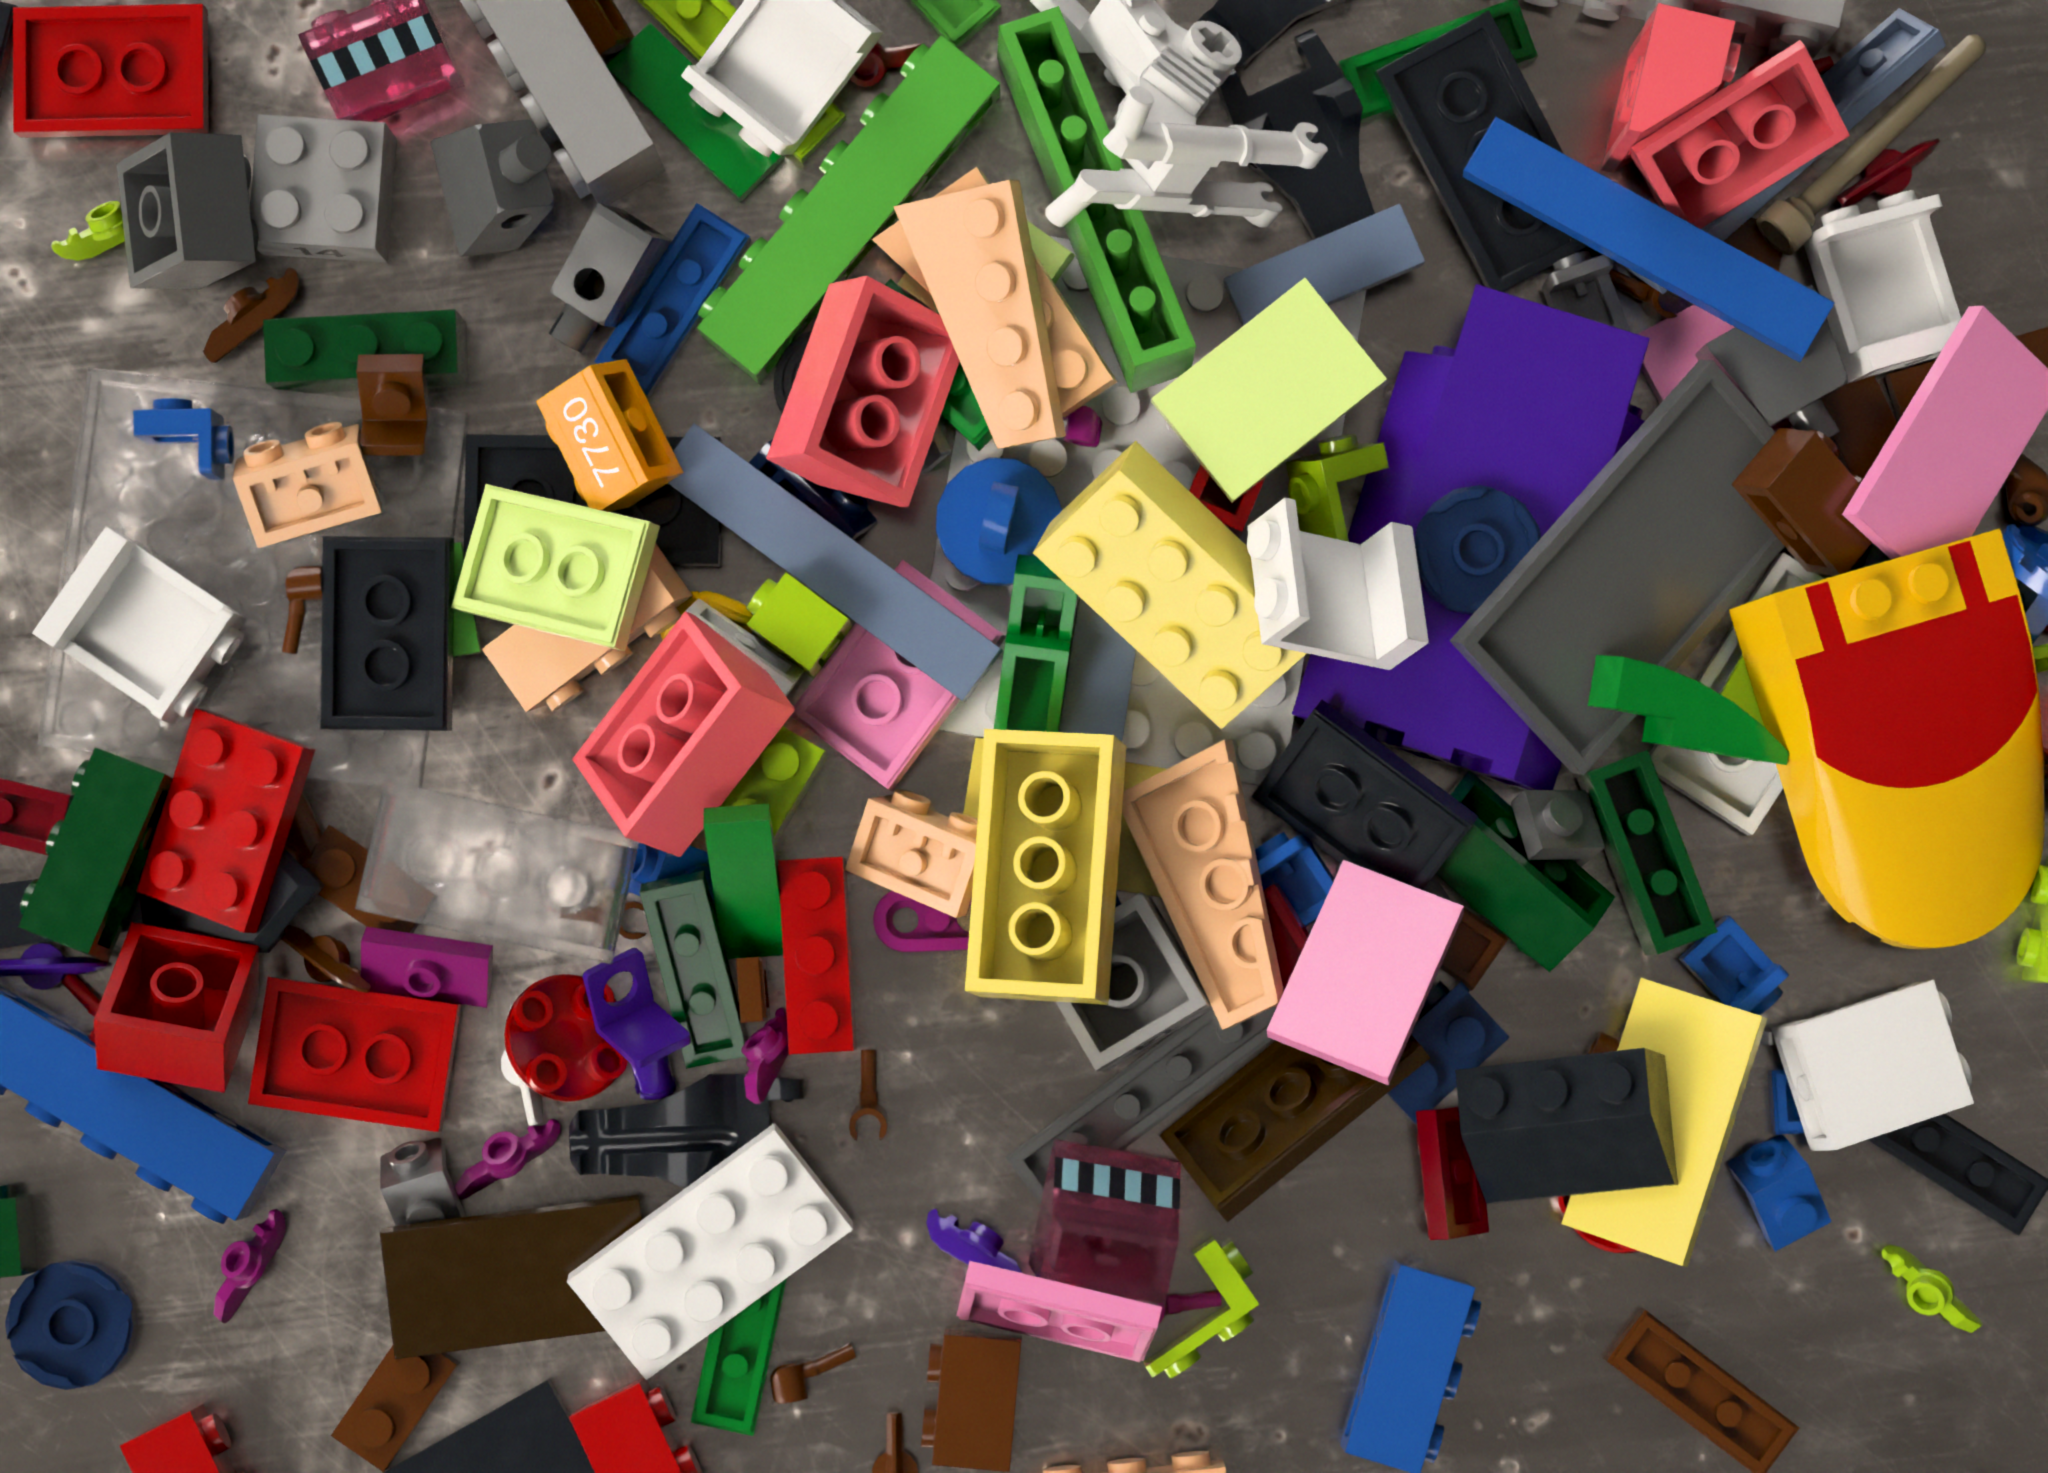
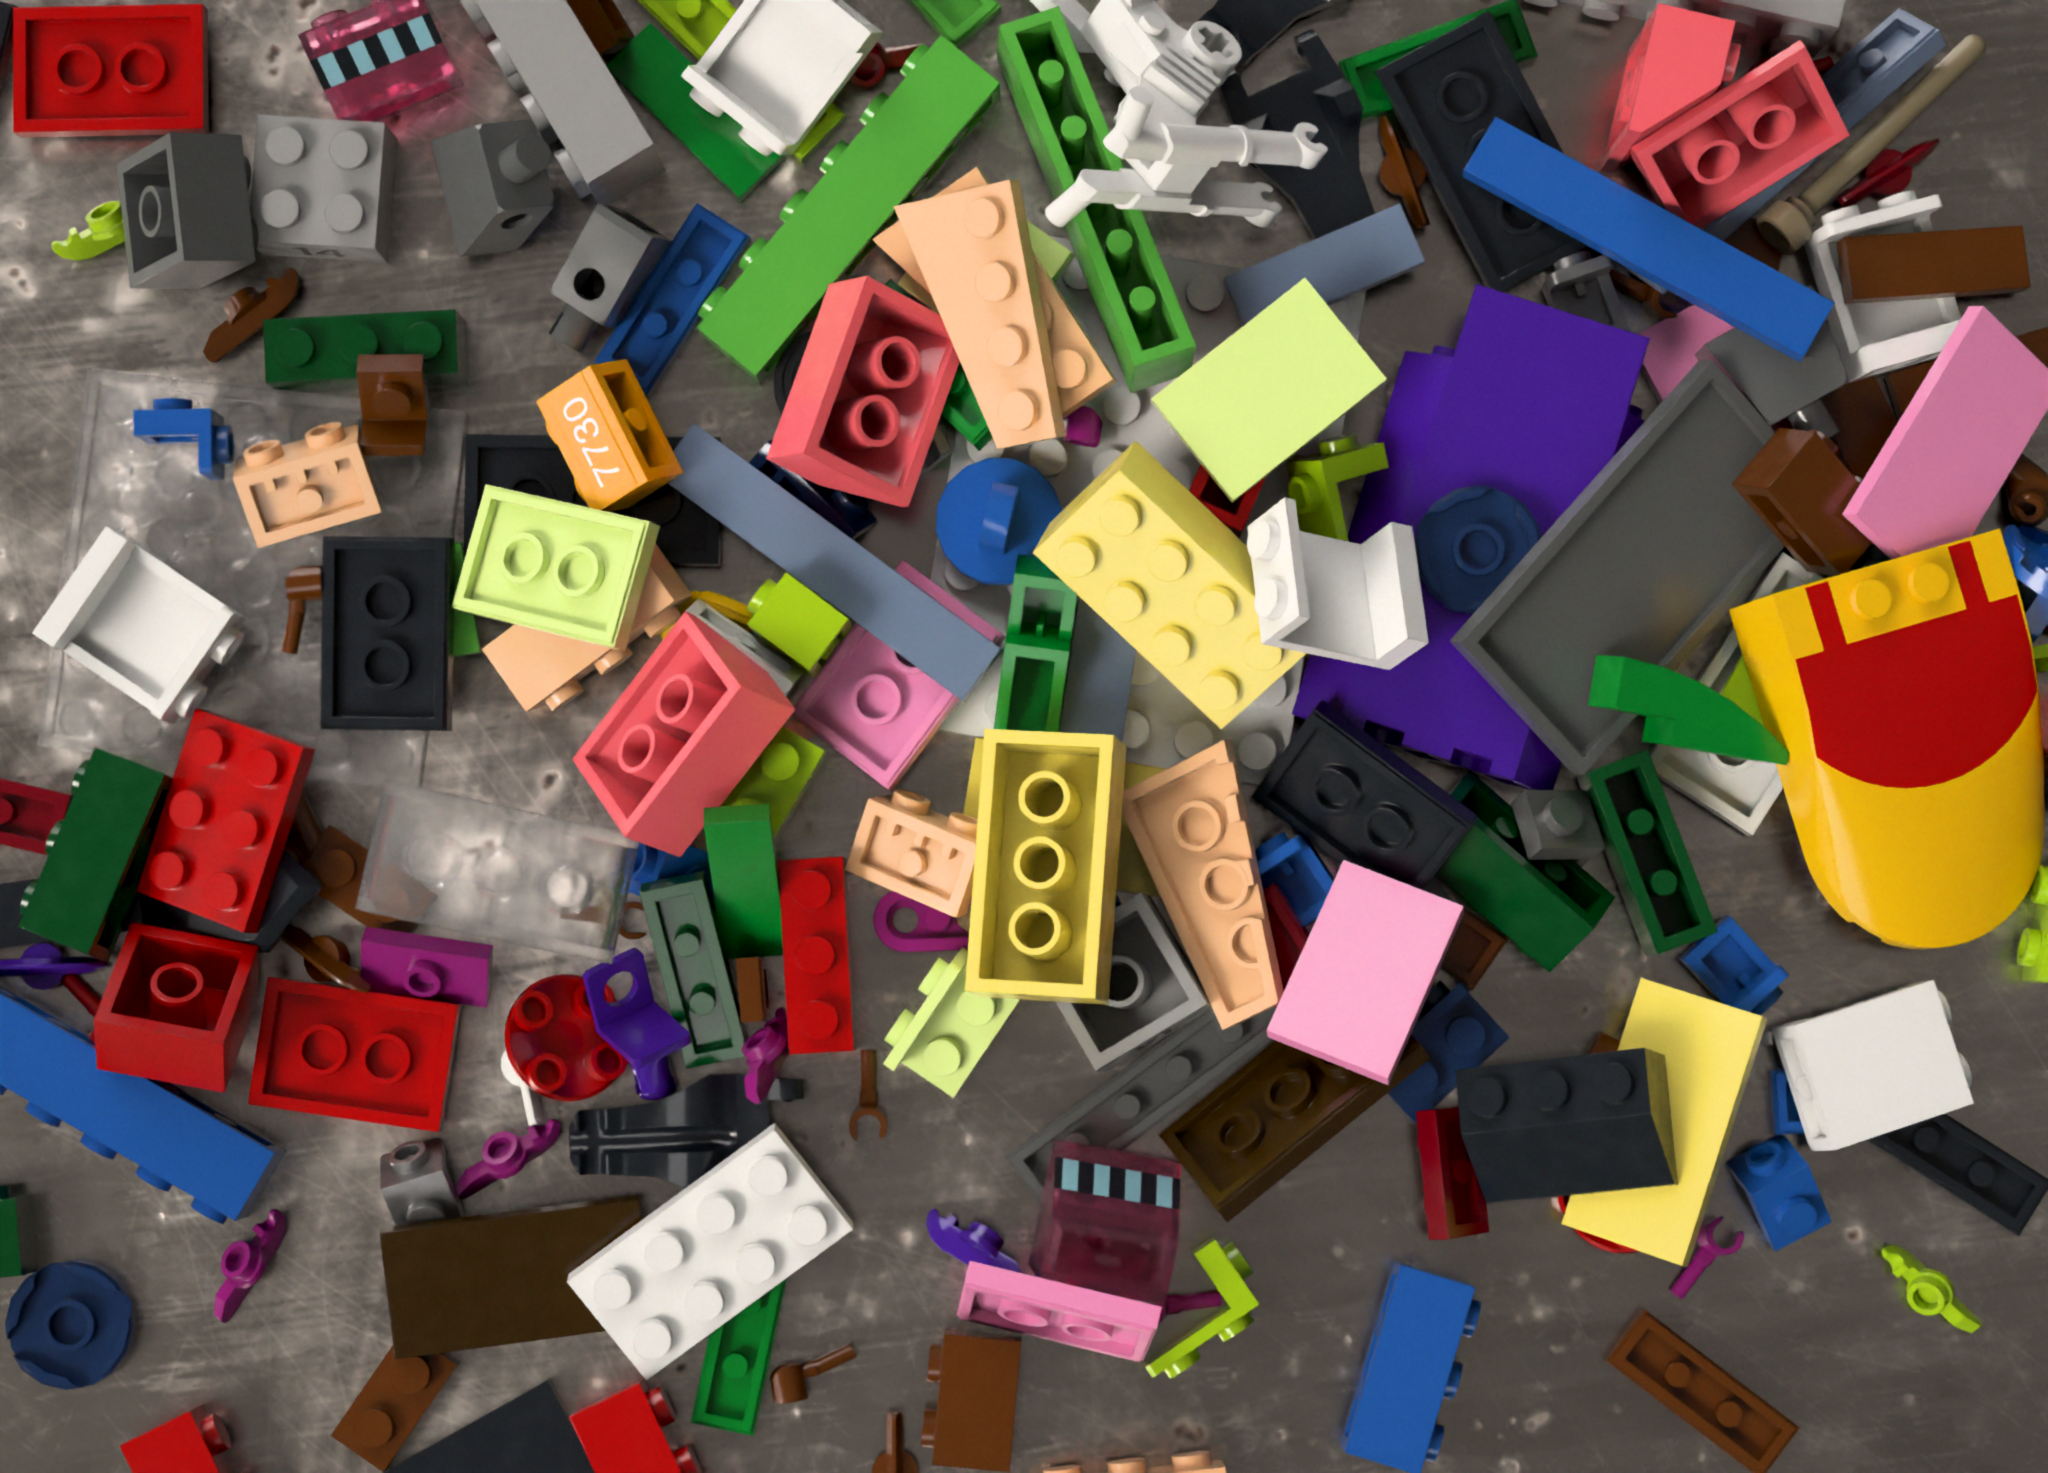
(948, 1029): none -> yellowish green bracket
(1402, 173): none -> reddish brown piece
(1705, 1256): none -> magenta hand
(1933, 264): none -> reddish brown tile

